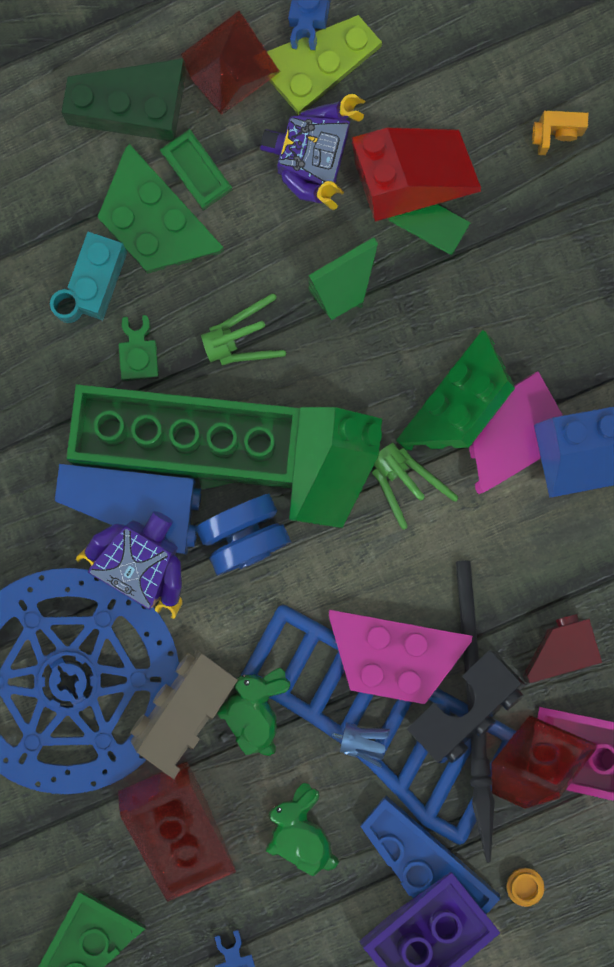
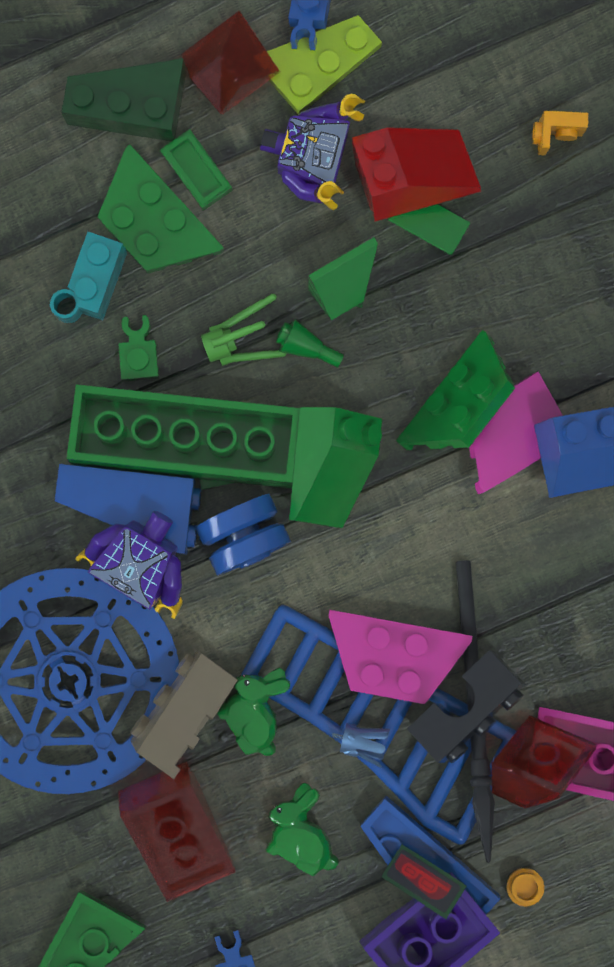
(299, 341): none -> green cone
(392, 465): bright green plant -> none
(424, 881): none -> slope
(564, 650): dark red slope -> none

